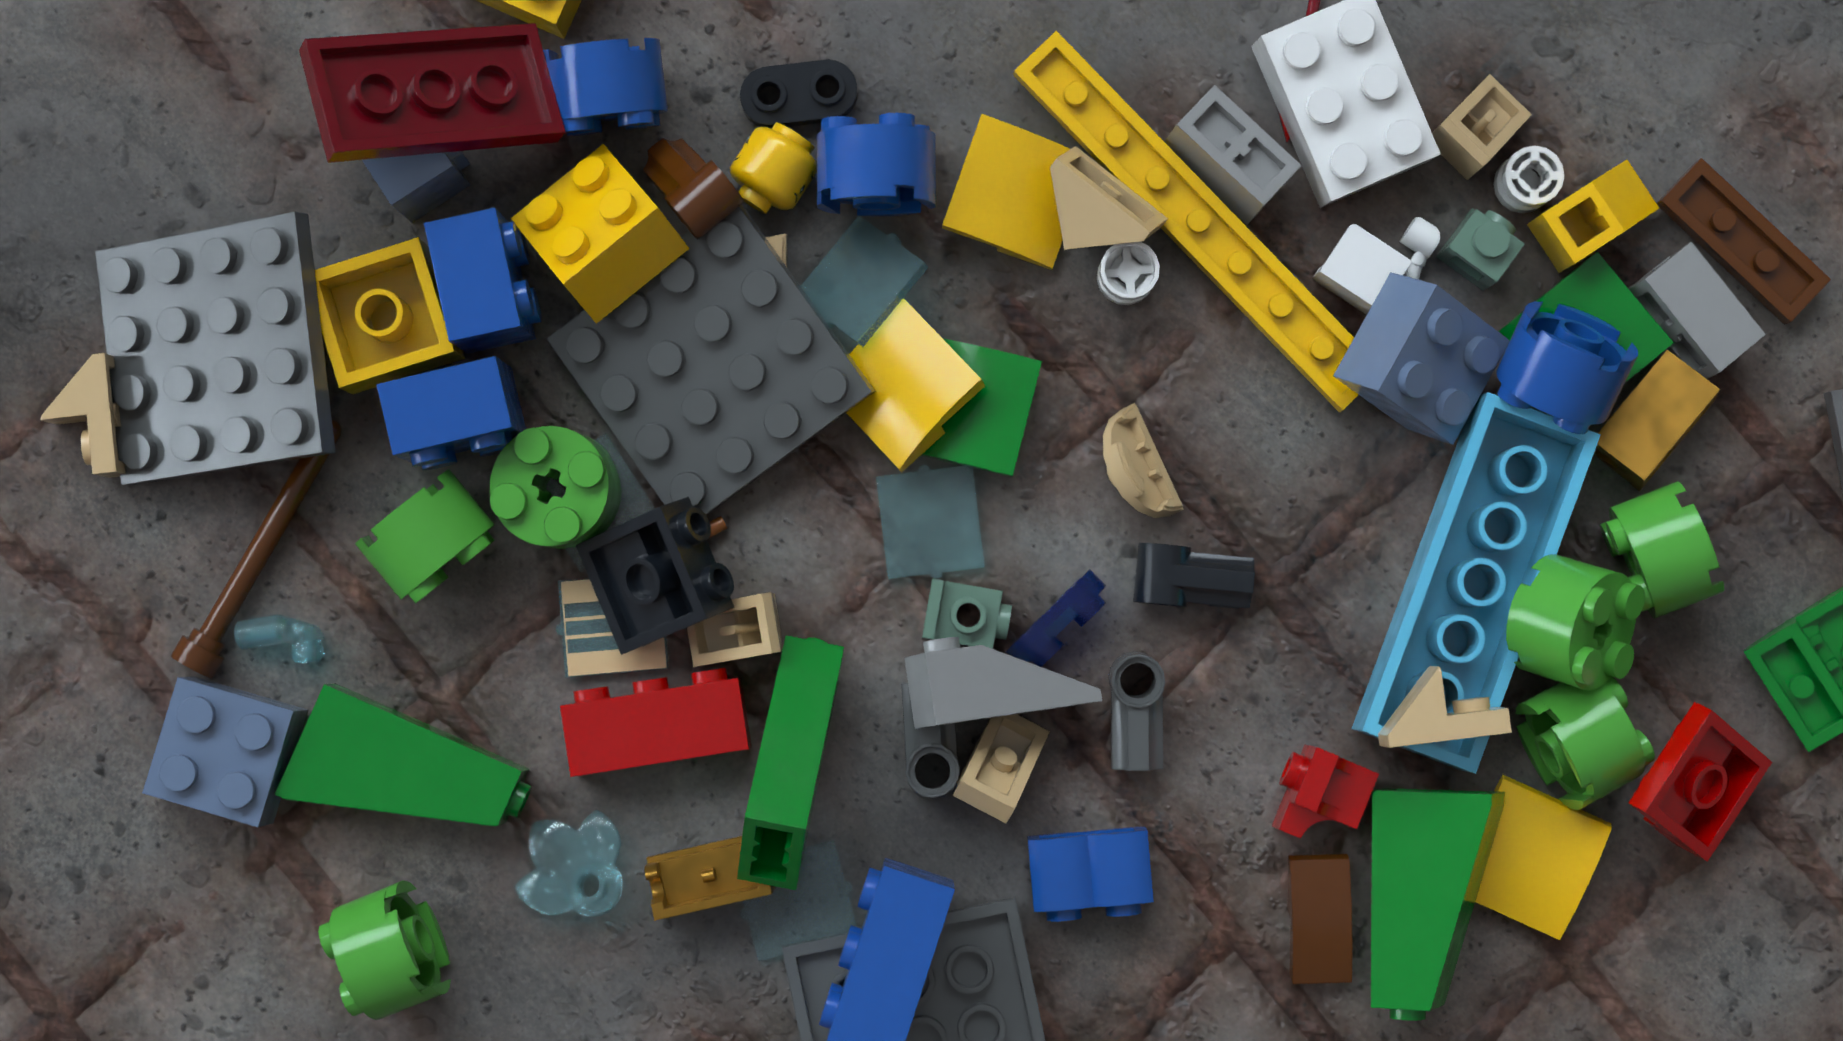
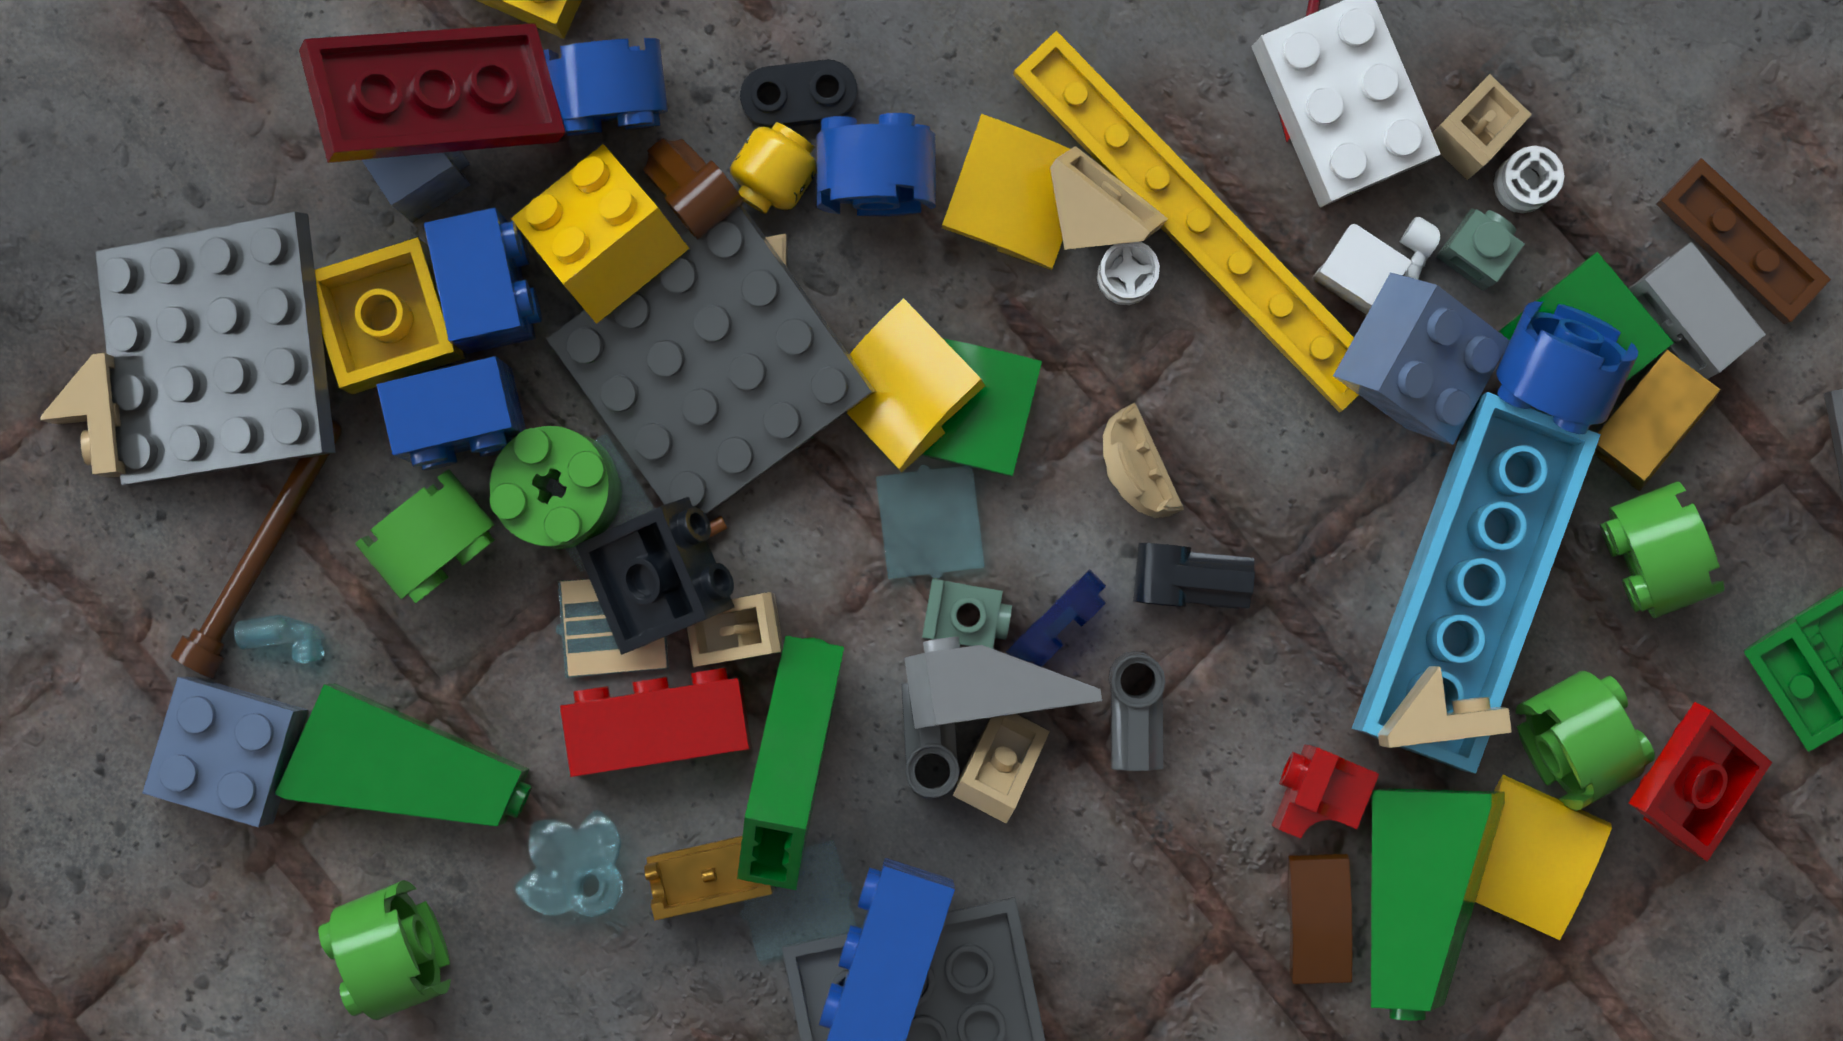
(862, 280): clear light blue piece -> none
(1090, 871): blue brick -> none
(1231, 154): light grey hinge -> none
(1574, 622): bright green brick -> none
(1593, 216): yellow slope -> none

